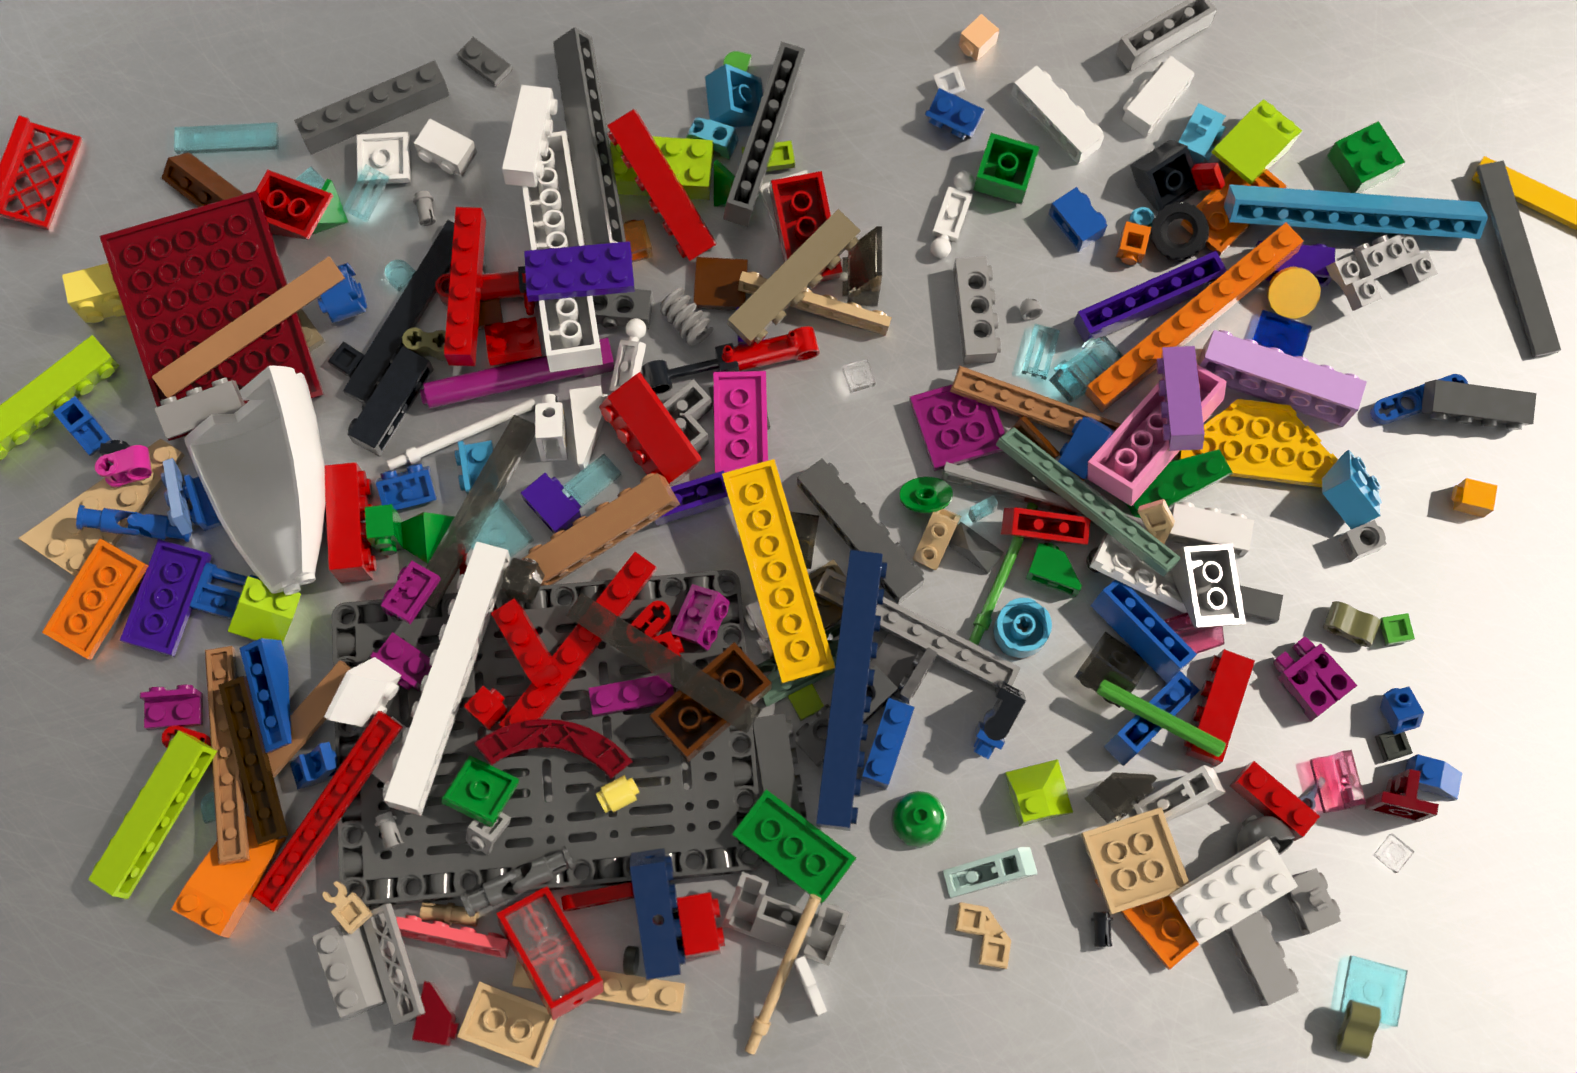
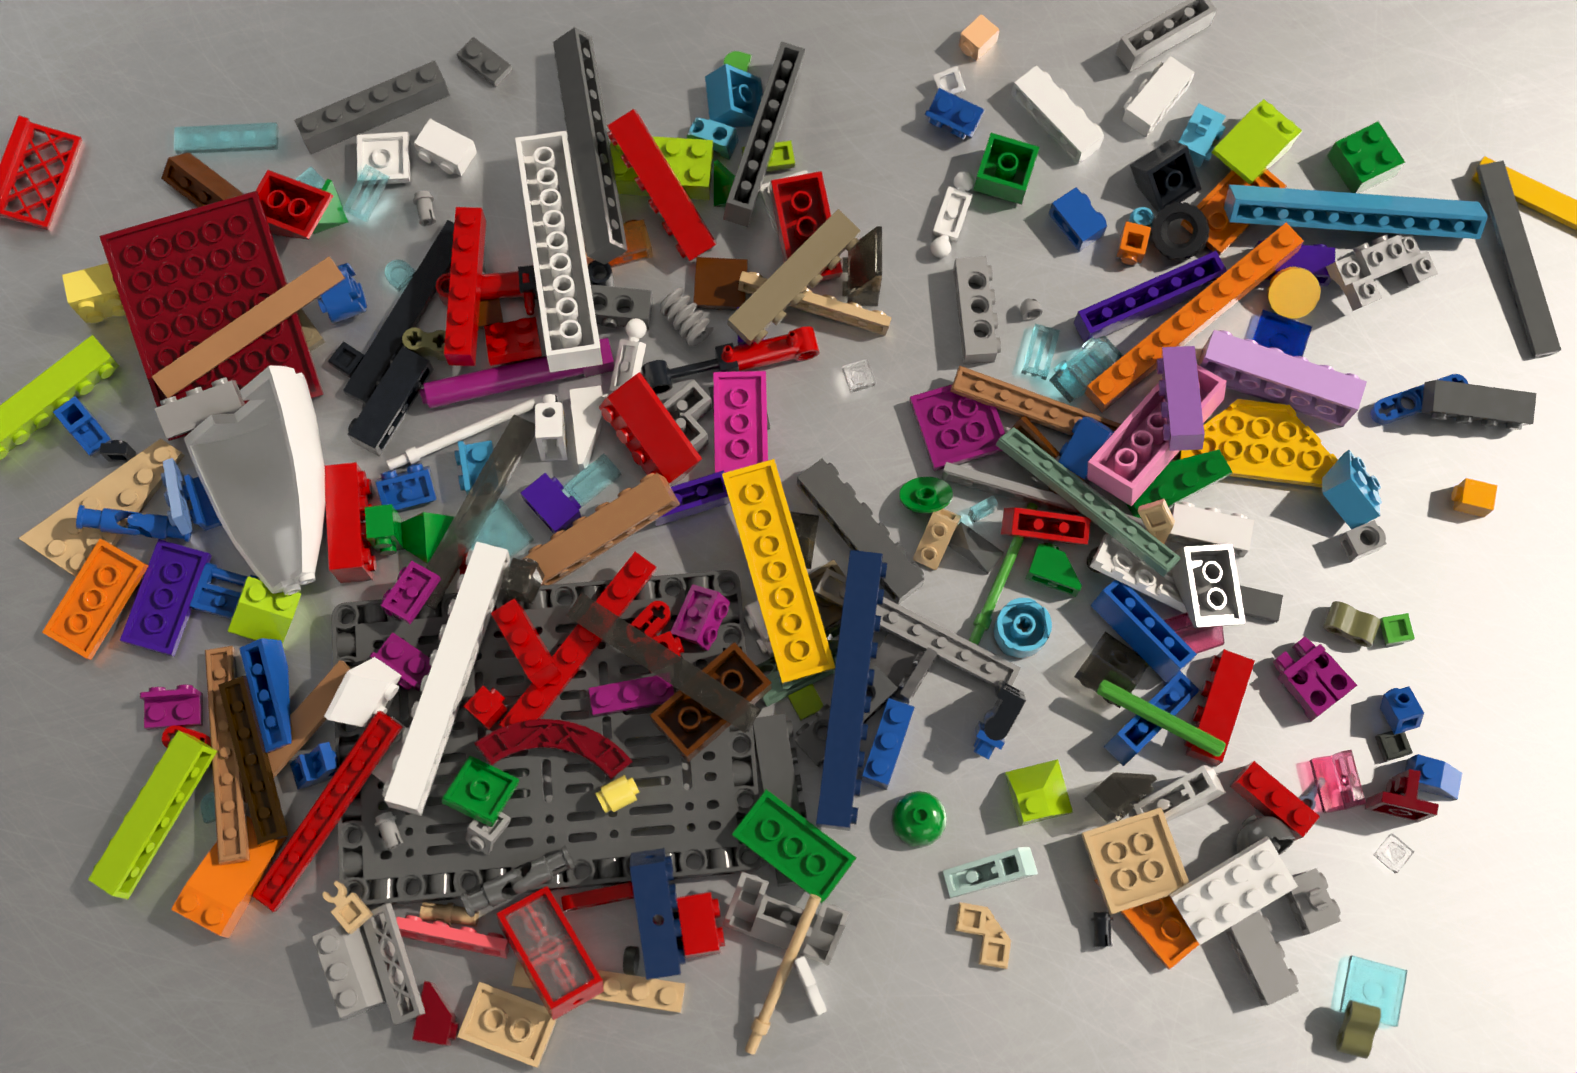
(128, 465): dark pink piece -> none
(529, 136): white brick -> none
(579, 271): dark purple plate -> none
(1208, 176): red plate -> none

